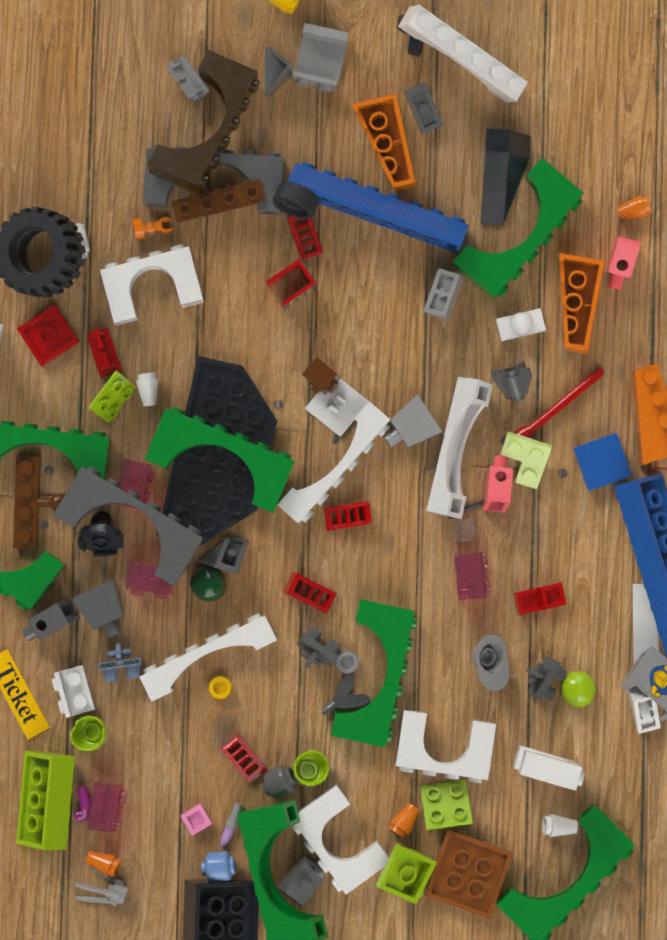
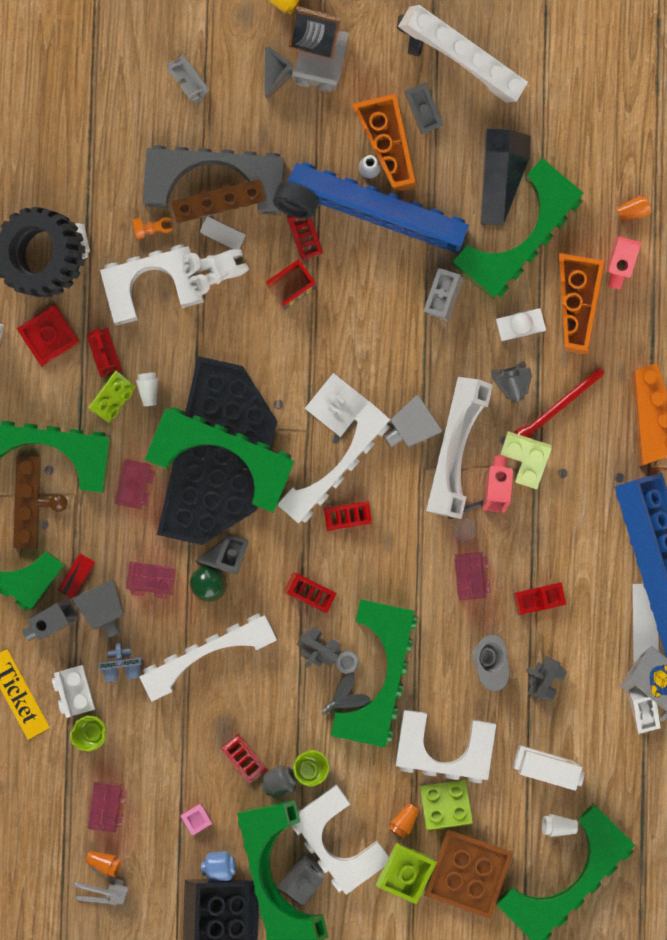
(45, 800): lime slope -> none
(76, 576): none -> red sticker
(85, 804): magenta arm -> none
(100, 538): black tile -> none
(176, 541): dark grey arch -> none
(192, 165): dark brown arch -> none
(219, 268): none -> white piece
(220, 687): yellow tile -> none
(222, 233): none -> white sticker
(231, 824): light grey piece -> none
(314, 32): none -> slope
(321, 377): reddish brown brick -> none
(369, 171): none -> white cone
(578, 689): lime hair -> none
(602, 462): blue tile -> none

